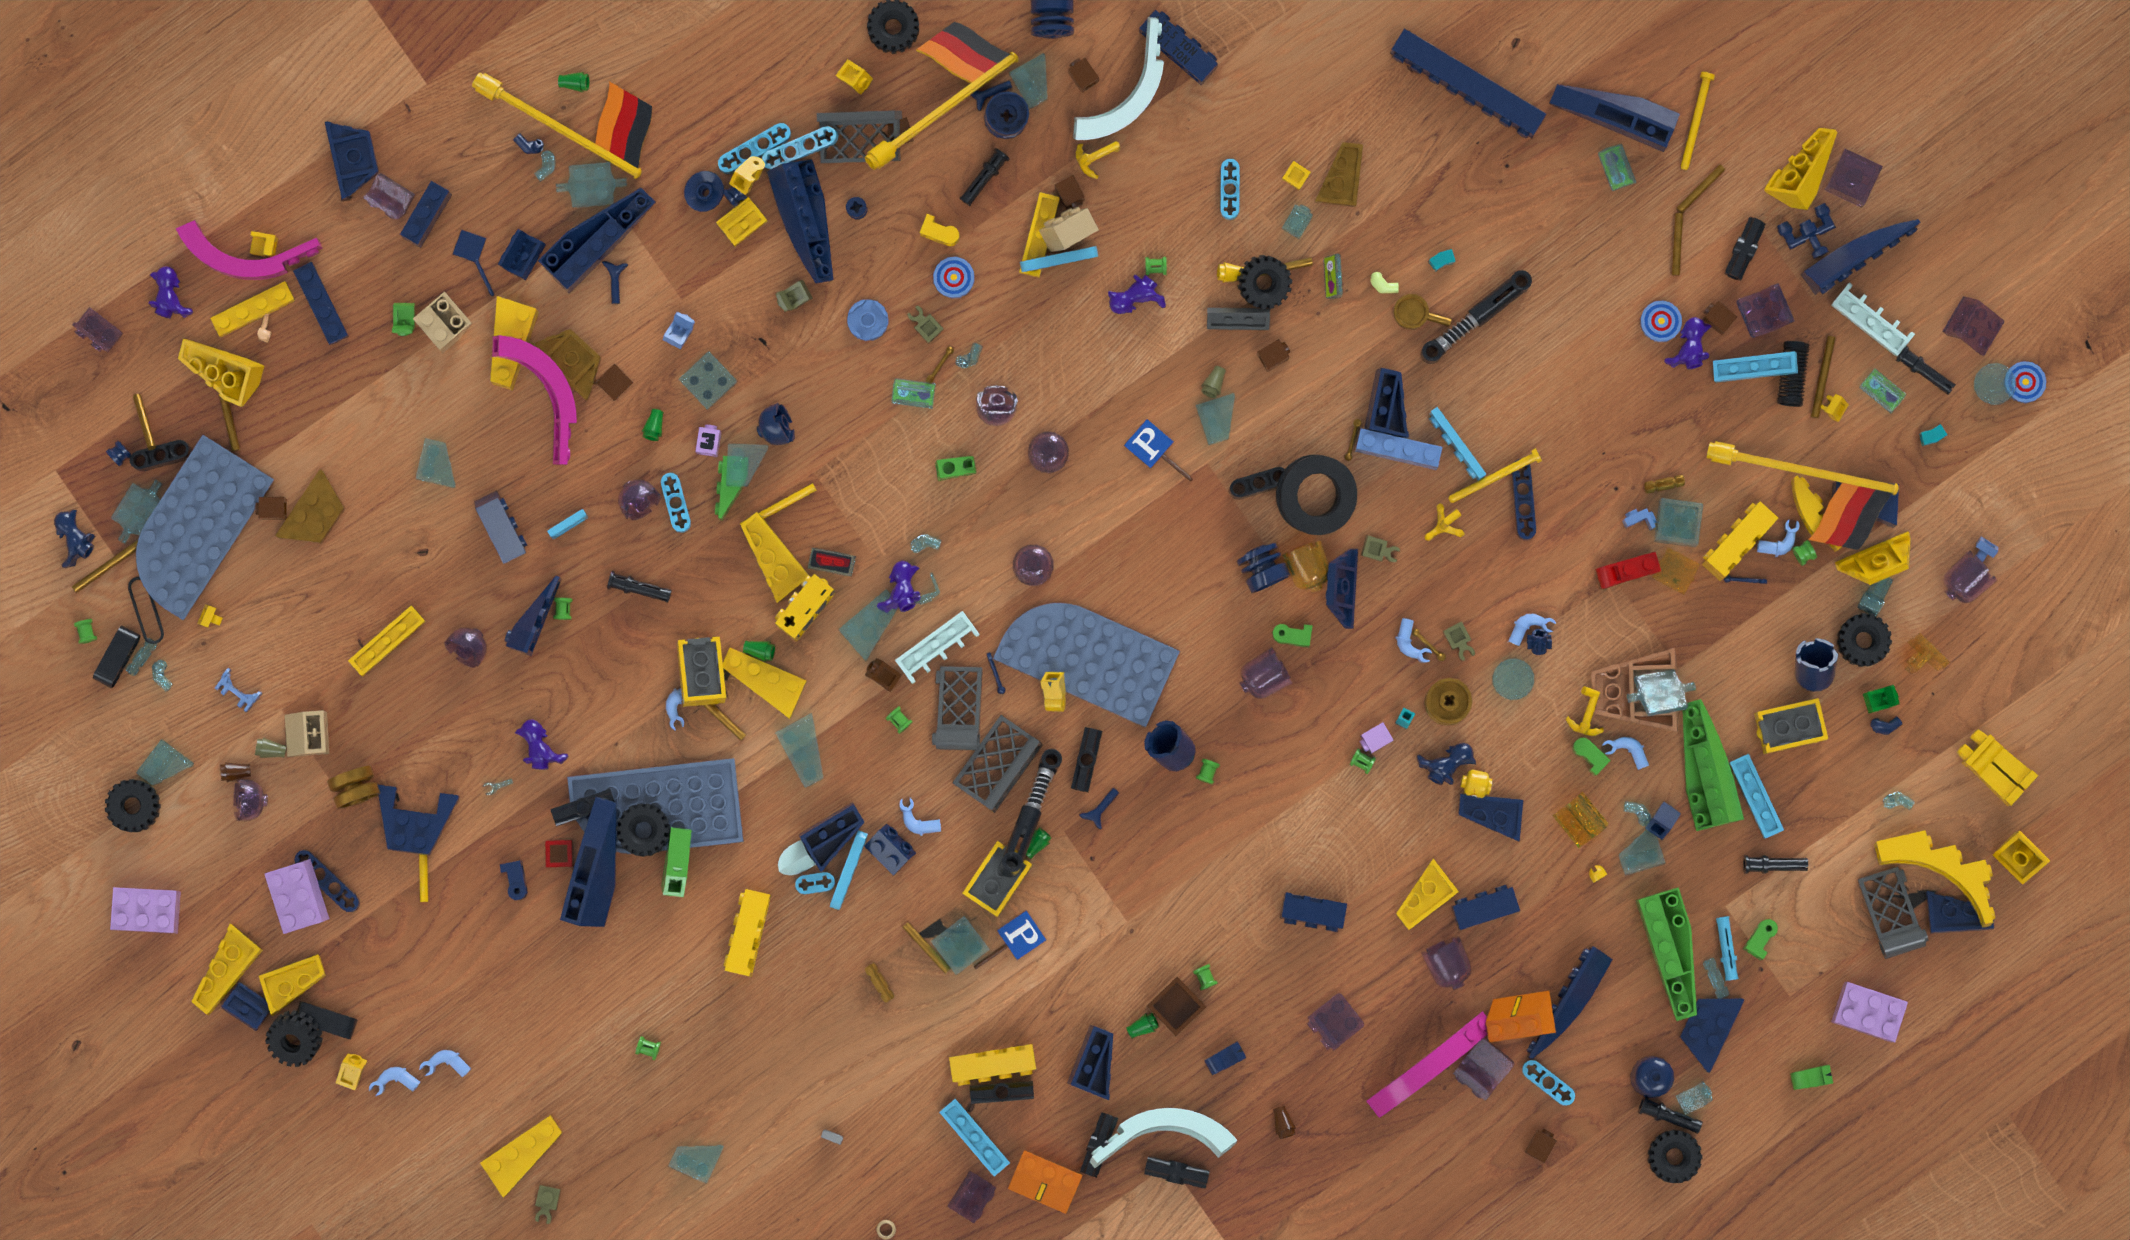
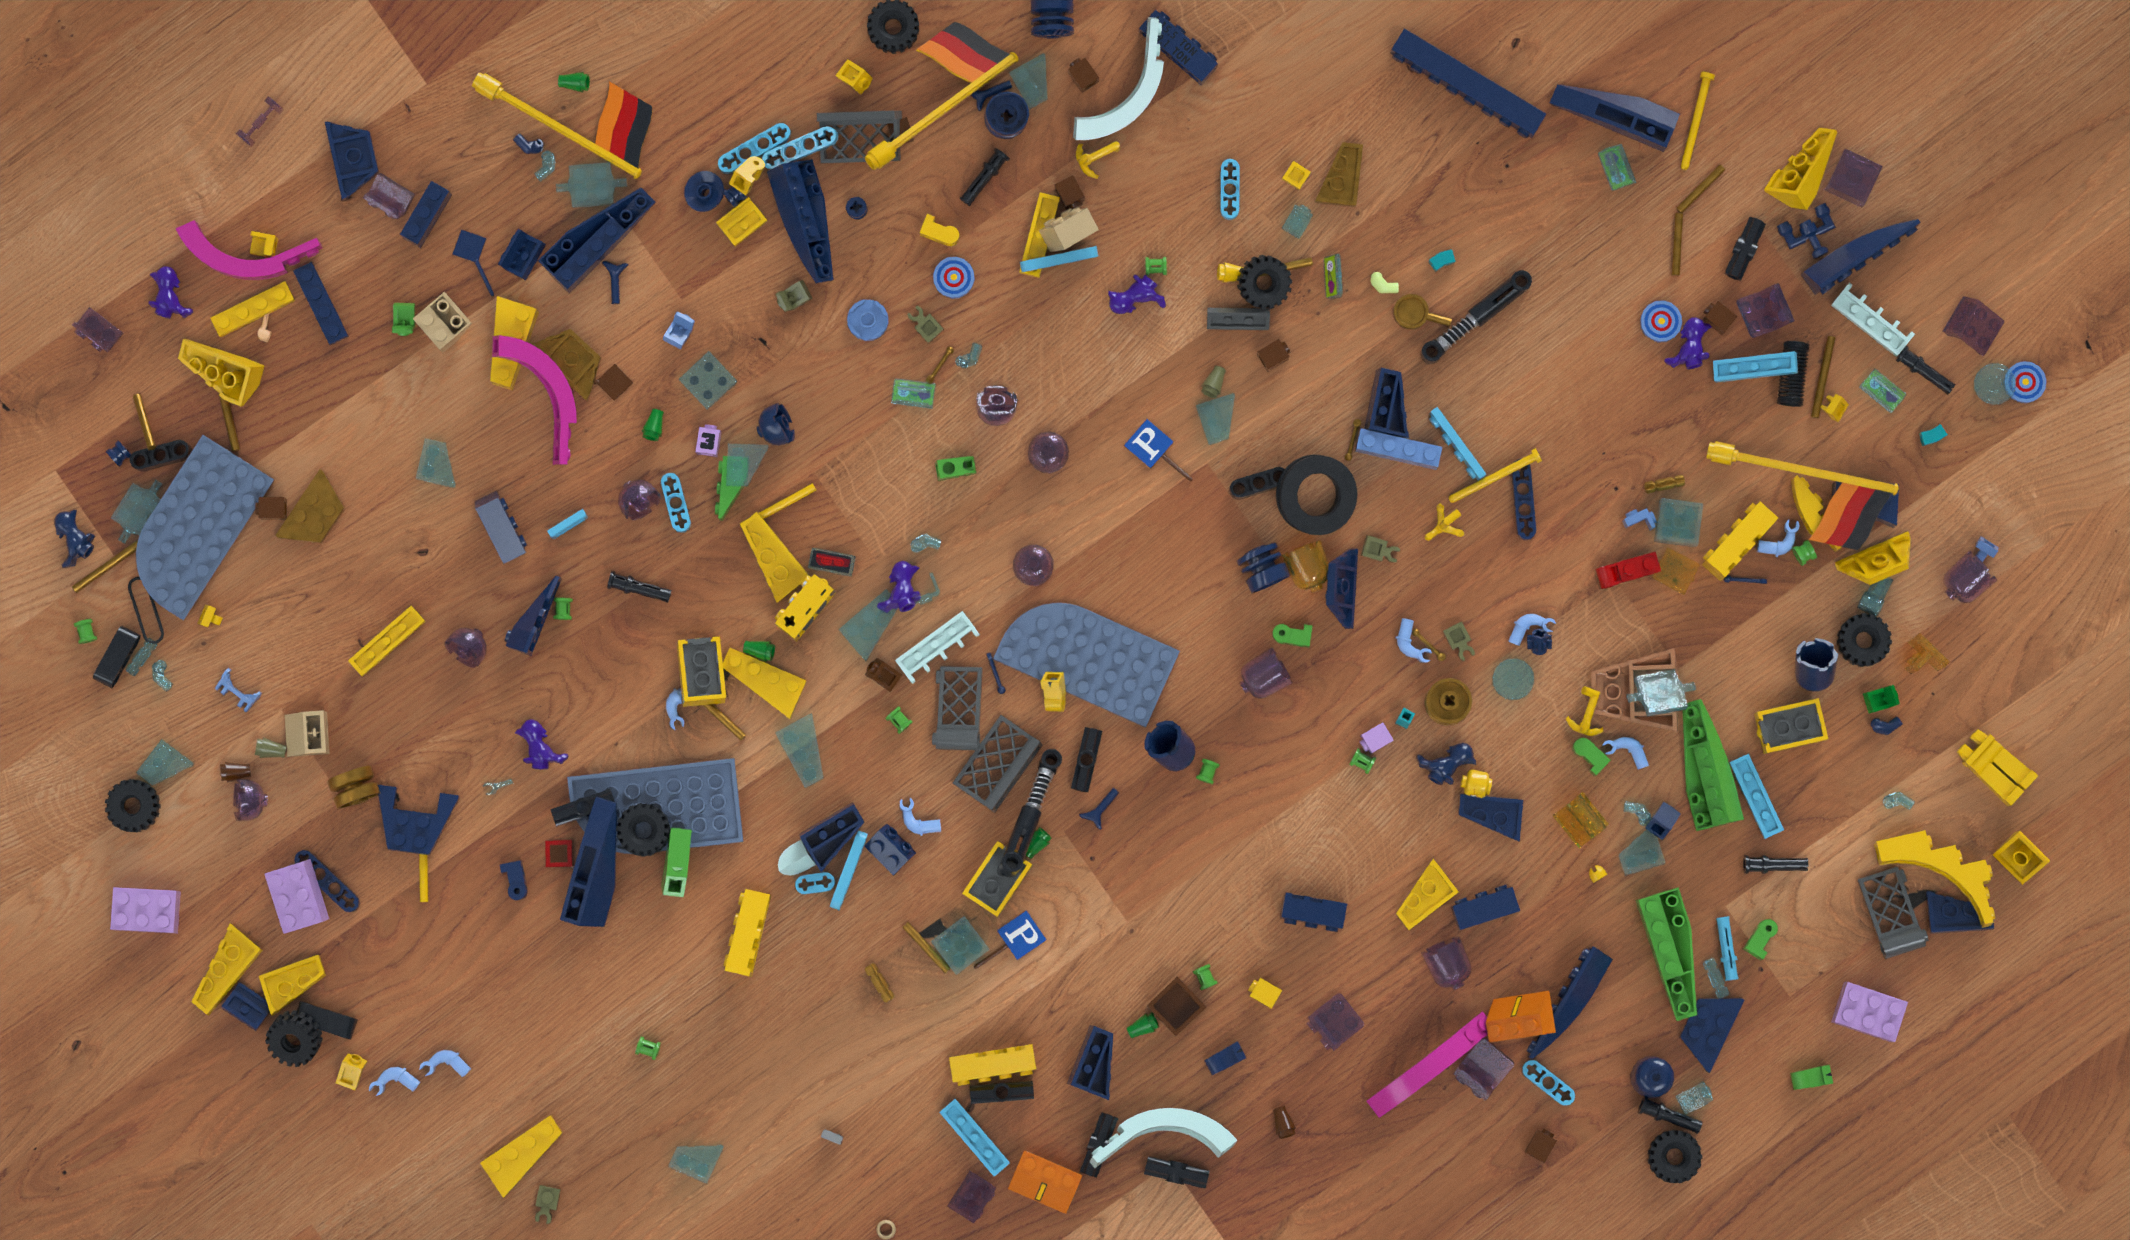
(259, 121): none -> wheel
(1264, 992): none -> yellow brick

